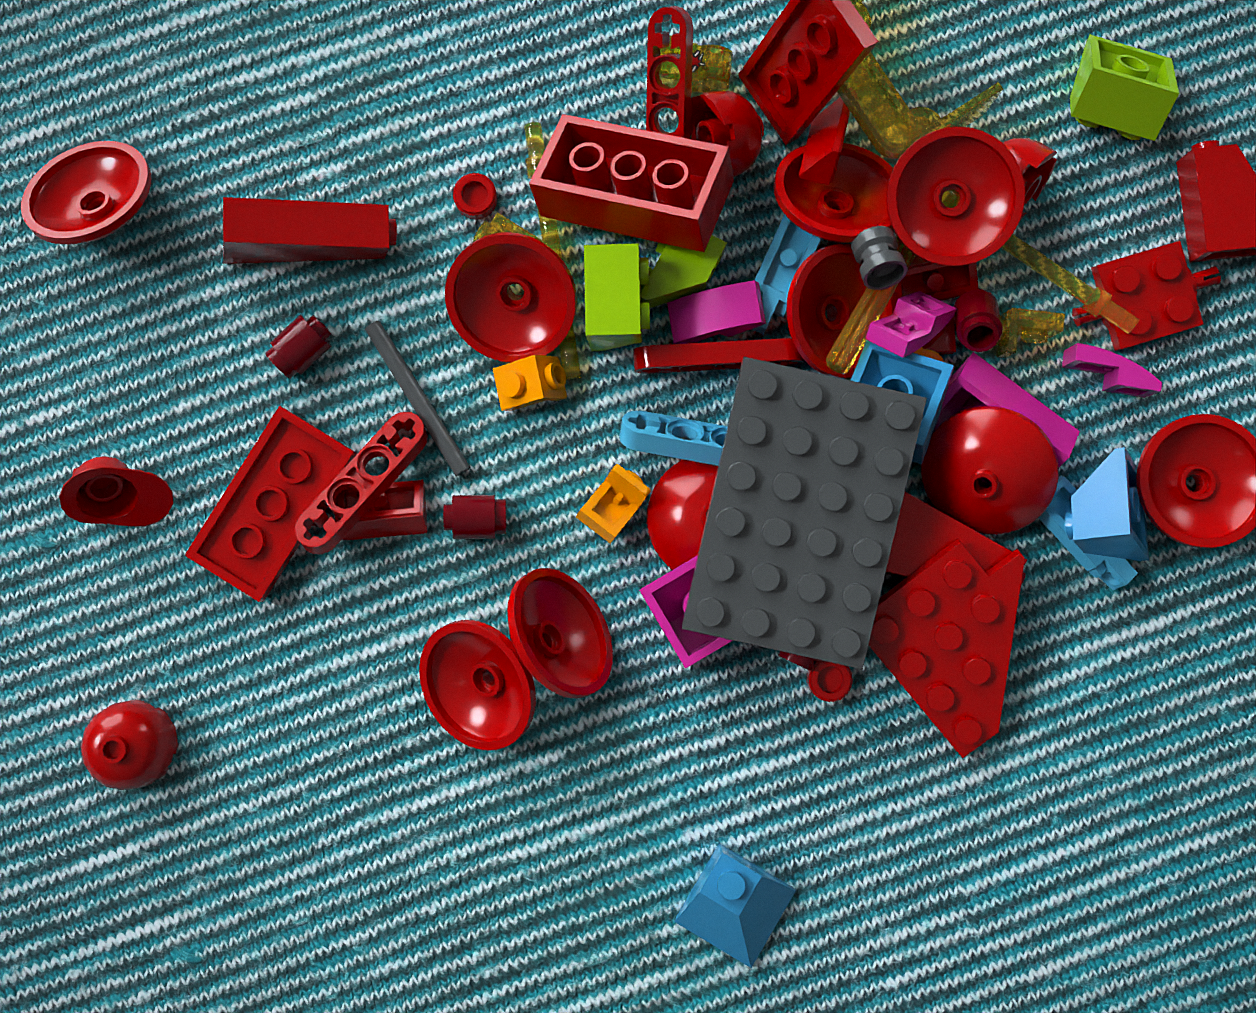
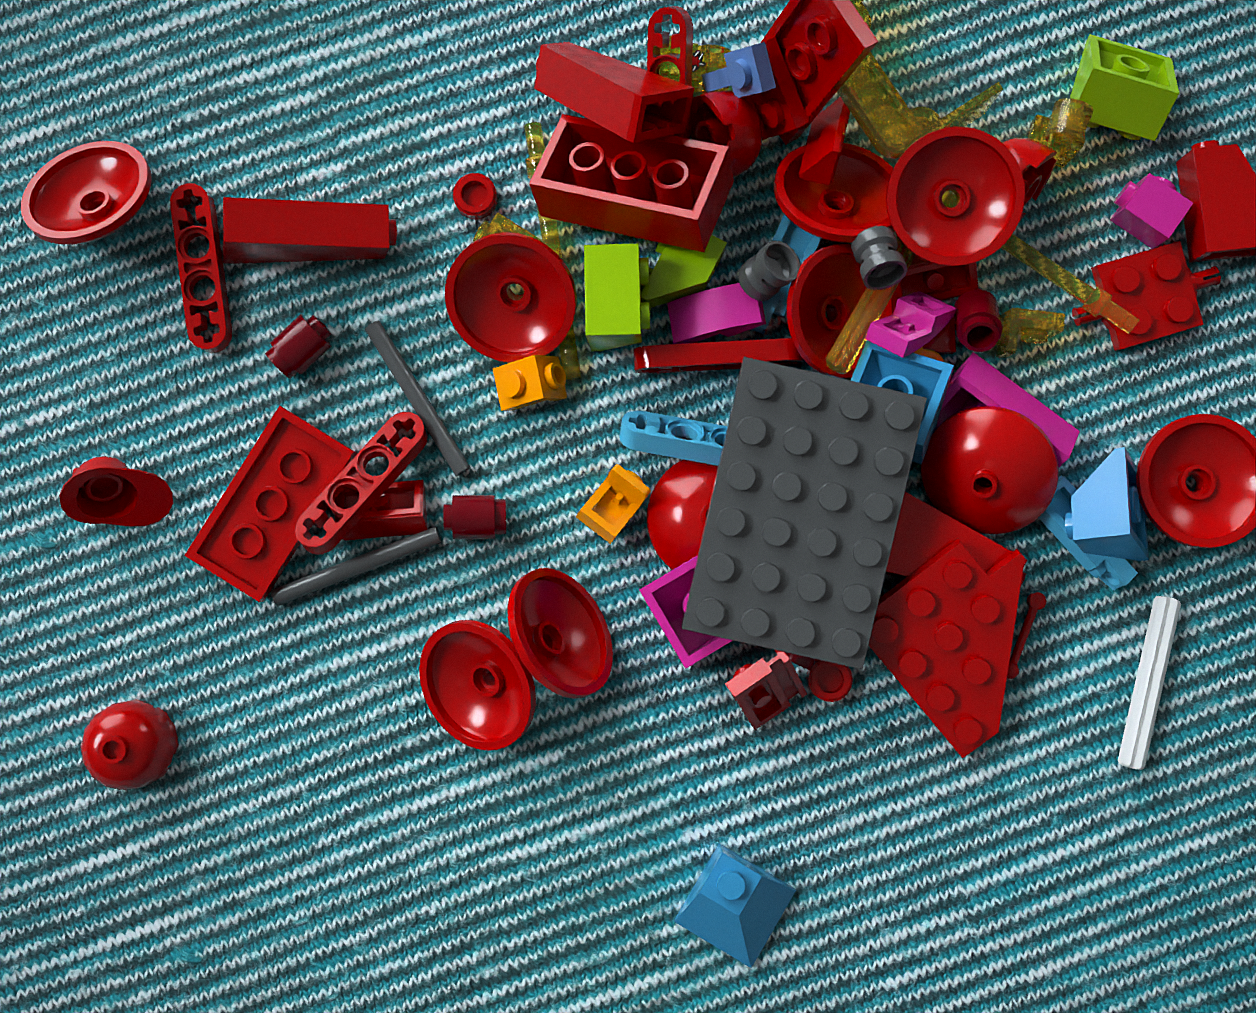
(195, 269): none -> red beam
(356, 566): none -> dark grey bar
(612, 92): none -> red slope
(746, 71): none -> medium blue plate
(765, 688): none -> red plate
(769, 271): none -> dark grey wheel
(779, 107): none -> red plate
(1035, 602): none -> red hinge
(1063, 129): none -> clear yellow leg
(1119, 373): dark pink slope -> none
(1149, 682): none -> white axle
(1150, 209): none -> dark pink brick

